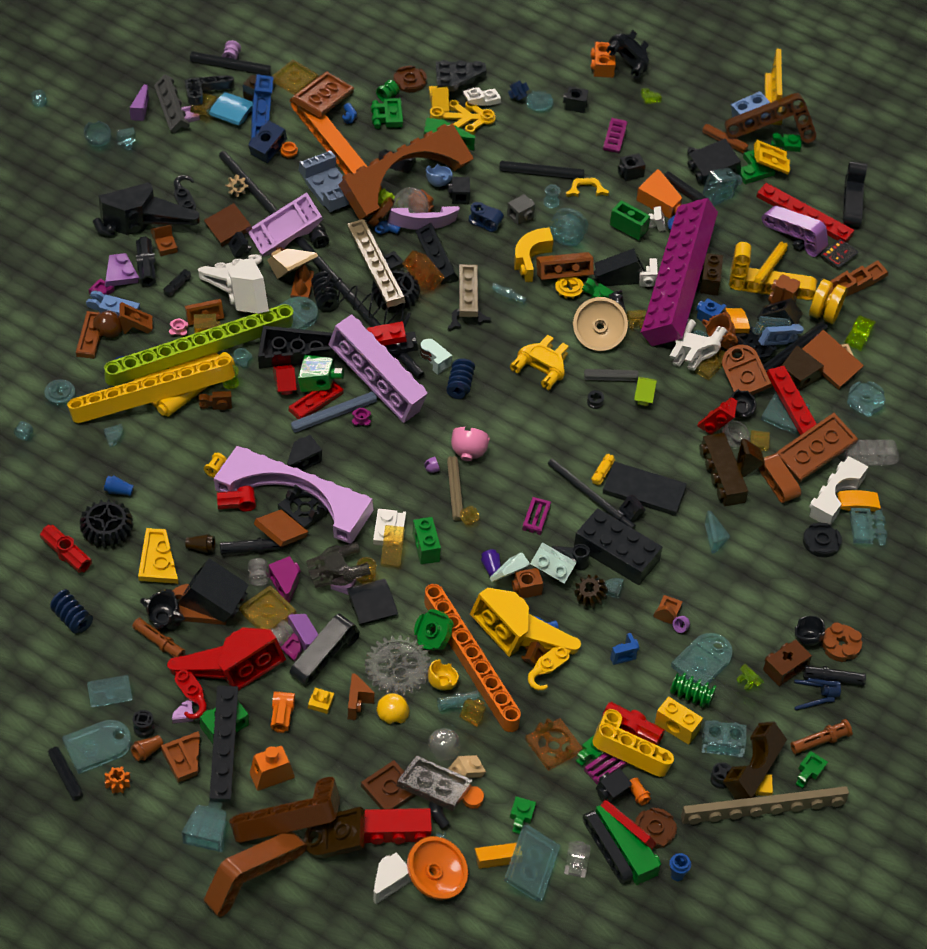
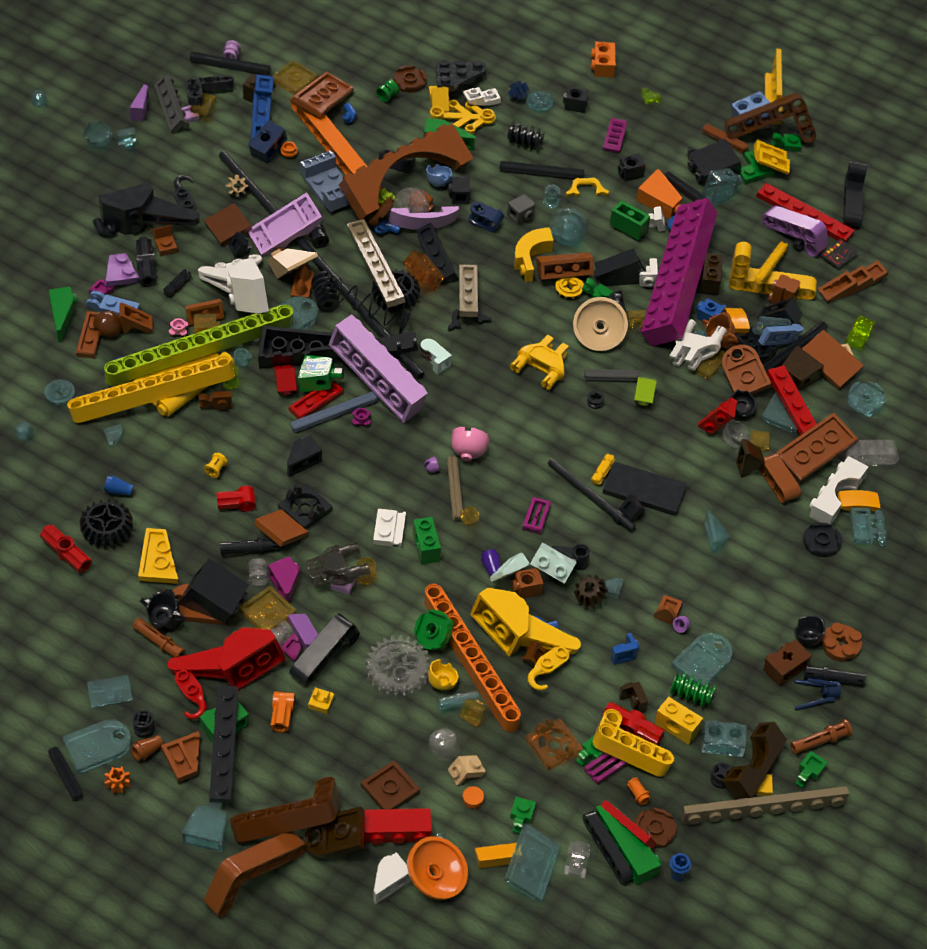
(62, 307): none -> green slope
(71, 612): dark blue piece -> none
(178, 715): lavender tile -> none
(202, 543): dark brown cone -> none
(231, 108): dark azure slope -> none
(251, 469): lavender arch -> none
(270, 768): orange torso -> none
(359, 694): dark orange slope -> none
(372, 601): black slope -> none
(389, 333): red bracket -> none
(392, 110): green plate -> none
(392, 545): clear yellow plate -> none
(392, 708): yellow hair -> none
(393, 261): black plate -> none
(434, 783): clear smoke plate -> none
(438, 815): black arm -> none
(460, 378): dark blue piece -> none
(508, 293): clear light blue bar -> none
(525, 136): none -> black piece
(613, 785): black brick -> none
(619, 546): black brick -> none
(631, 51): black connector -> none
(636, 694): none -> dark brown bracket
(723, 469): dark brown brick -> none
(750, 675): clear neon green tile -> none
(826, 301): yellow wheel -> none

